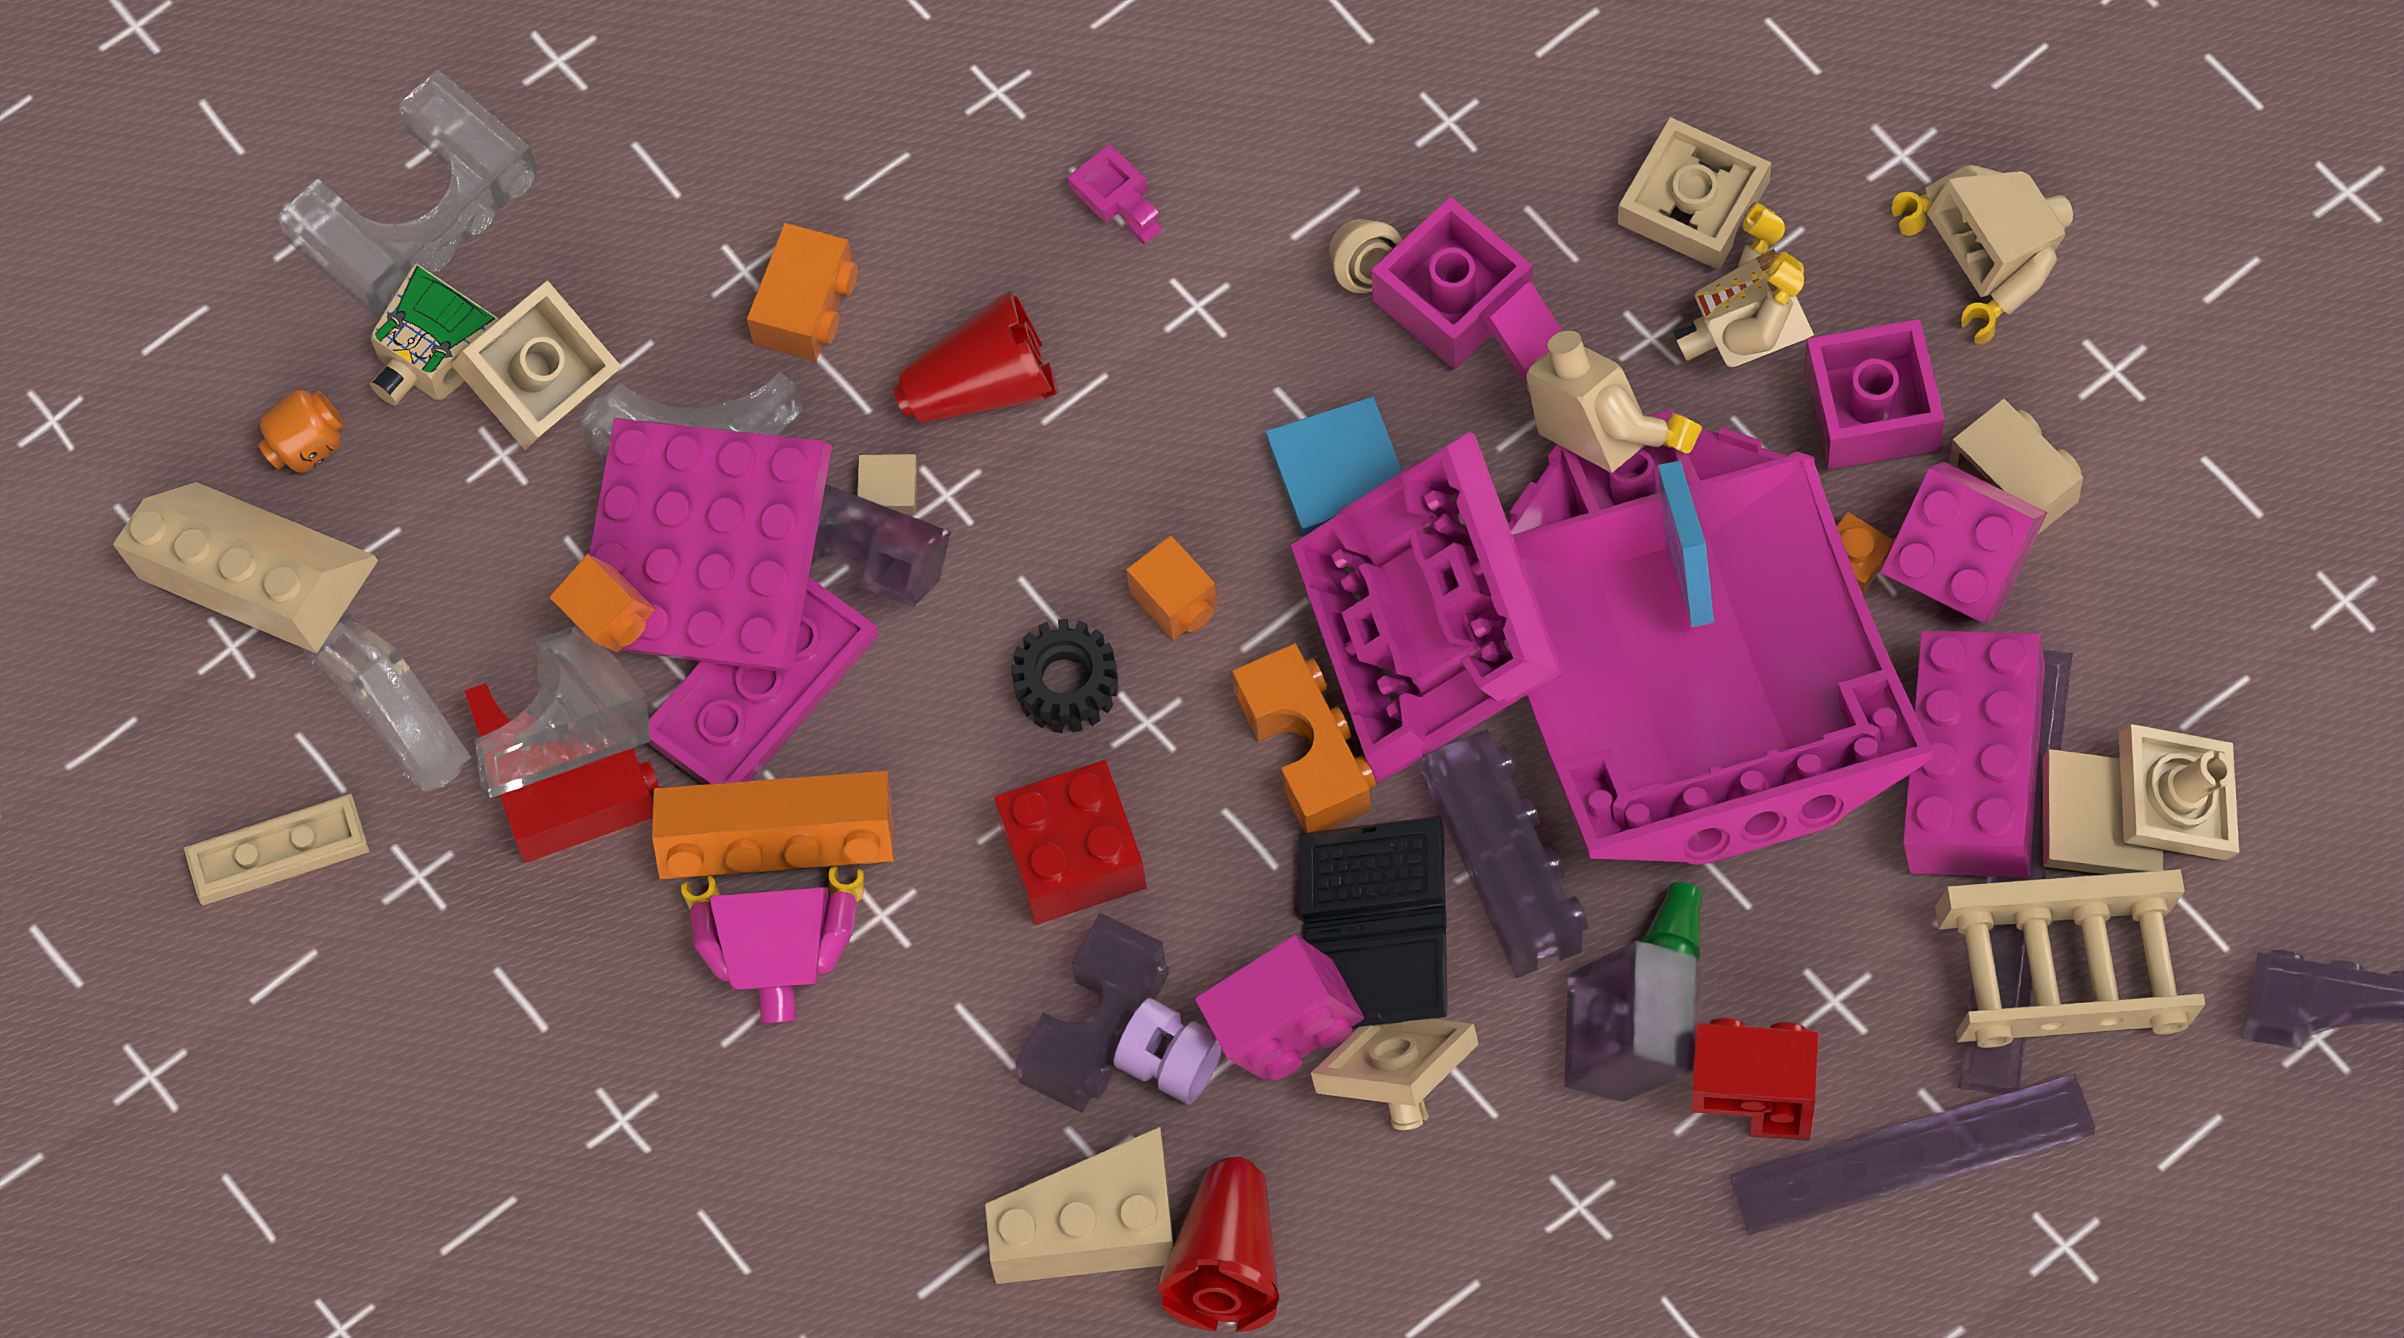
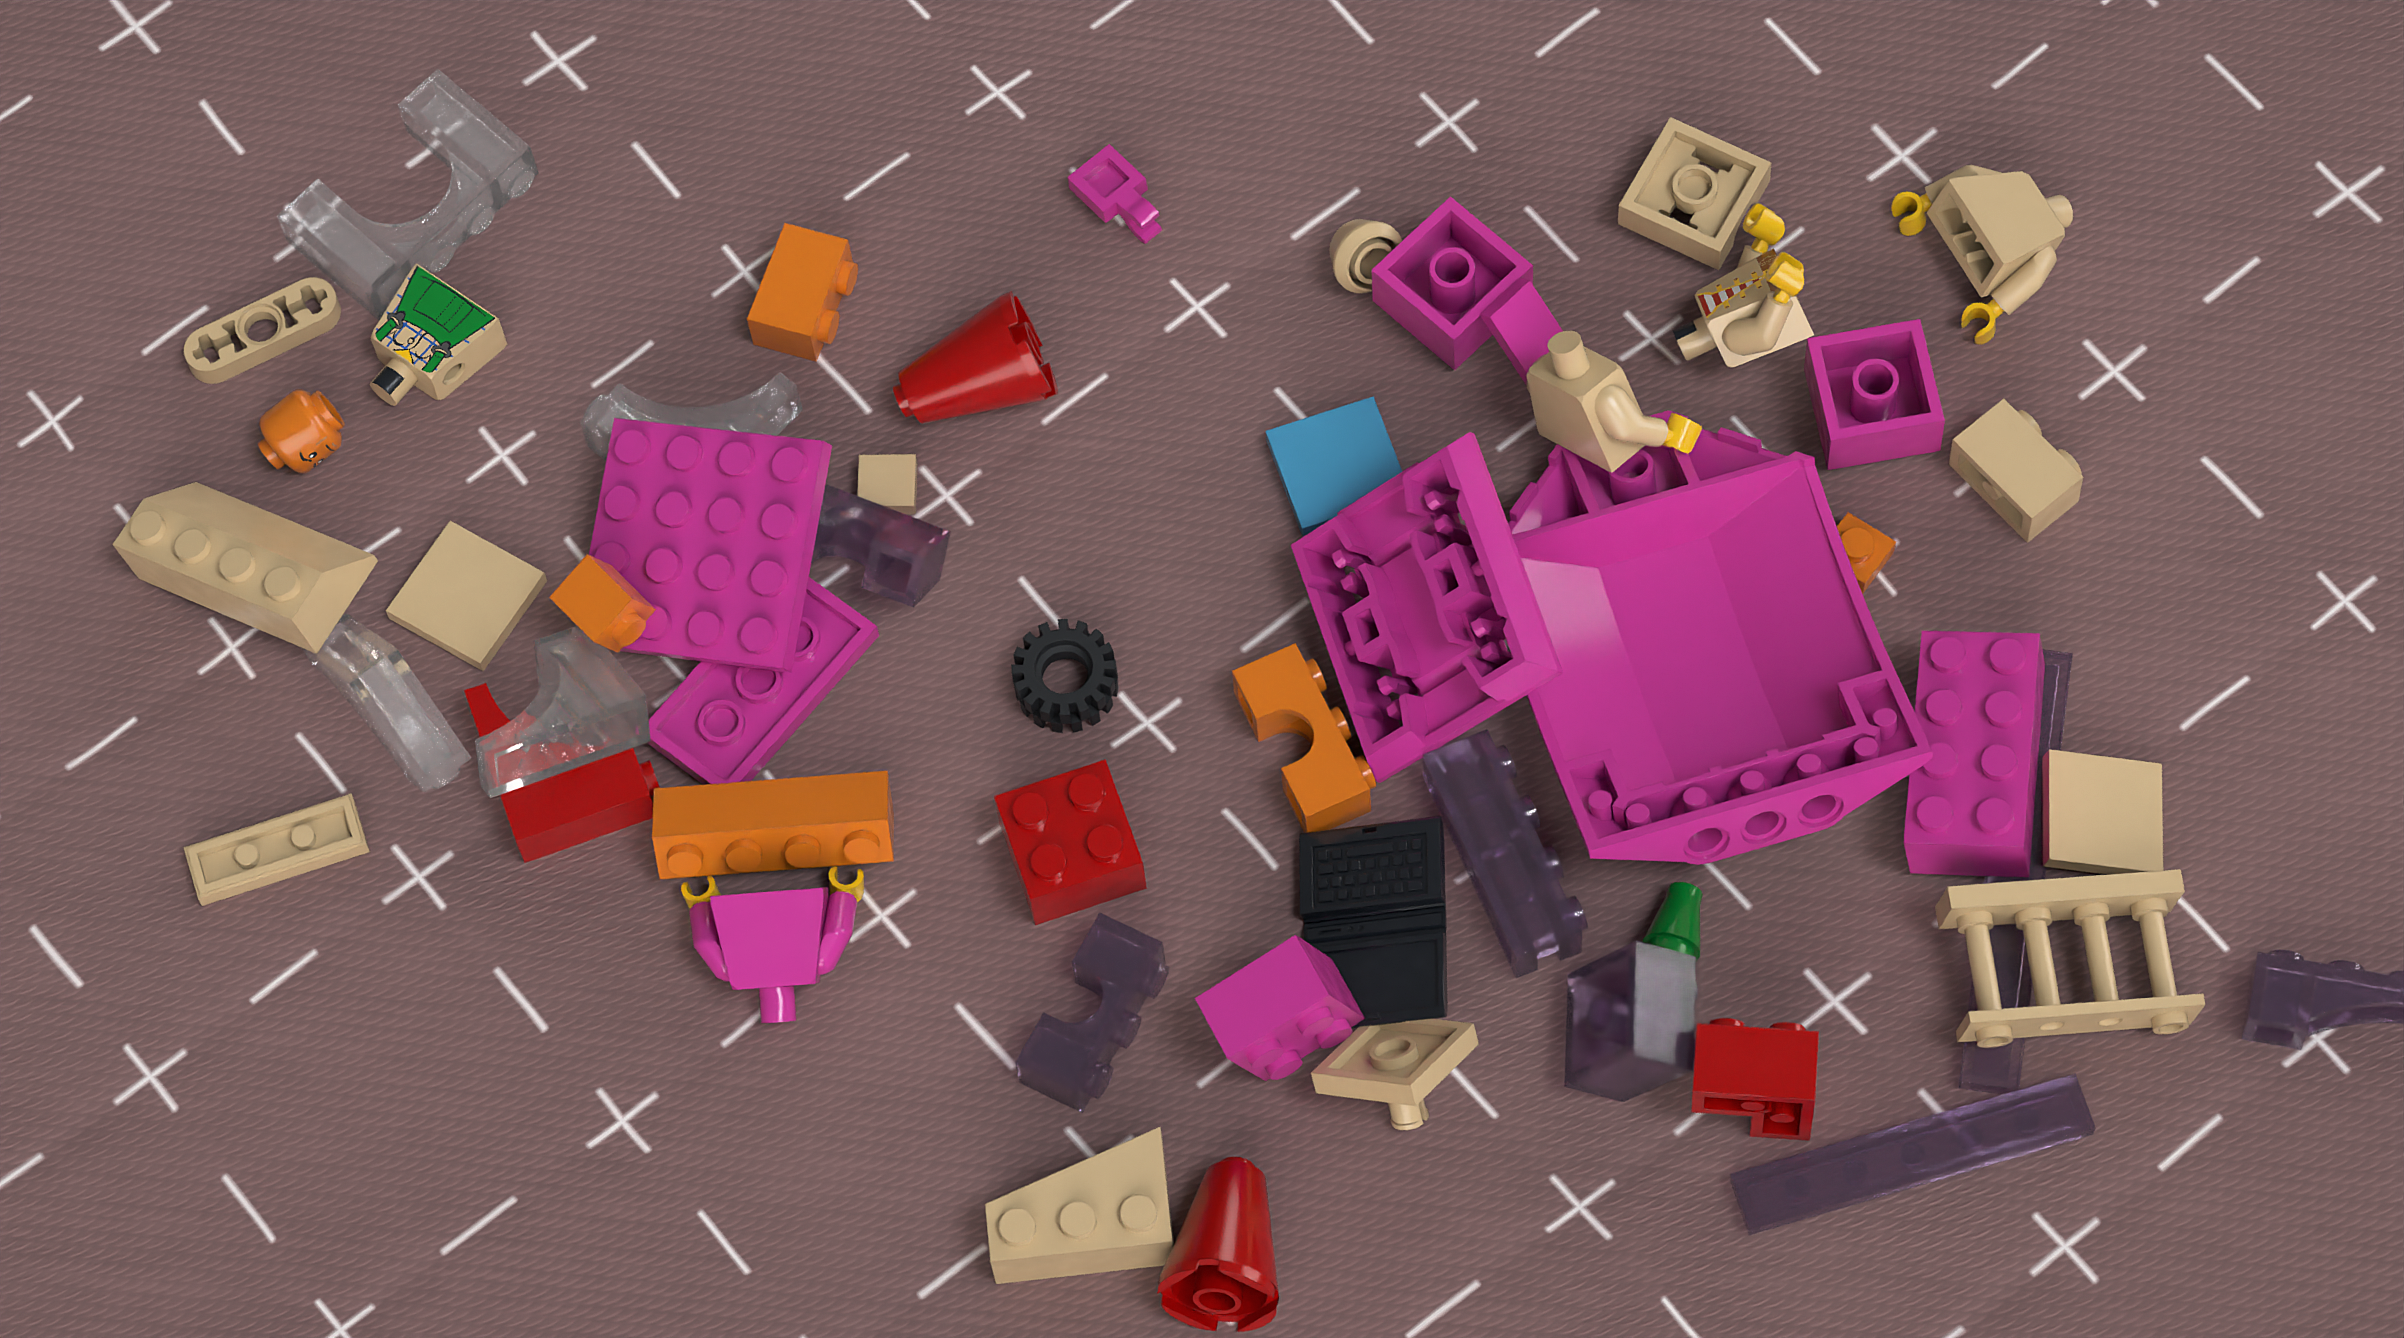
(270, 307): none -> tan beam
(466, 595): none -> tan tile
(536, 365): tan brick -> none
(1173, 589): orange brick -> none
(1187, 1061): lavender wheel -> none
(1686, 543): dark azure tile -> none
(1963, 542): dark pink brick -> none
(2178, 792): tan plate -> none

